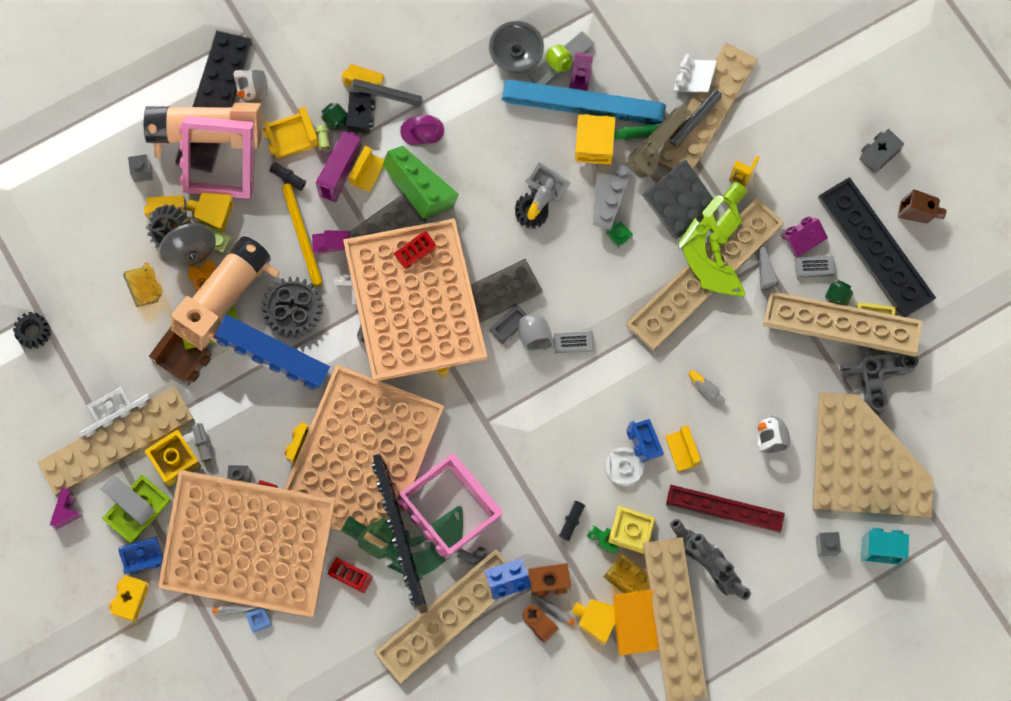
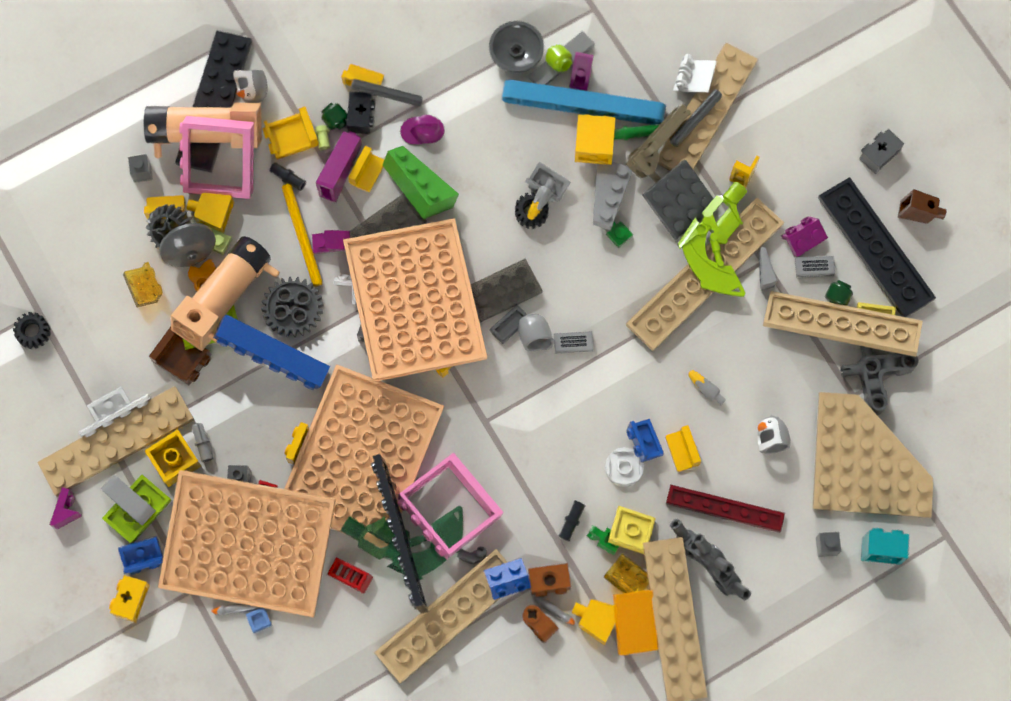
(418, 240): red slope -> none

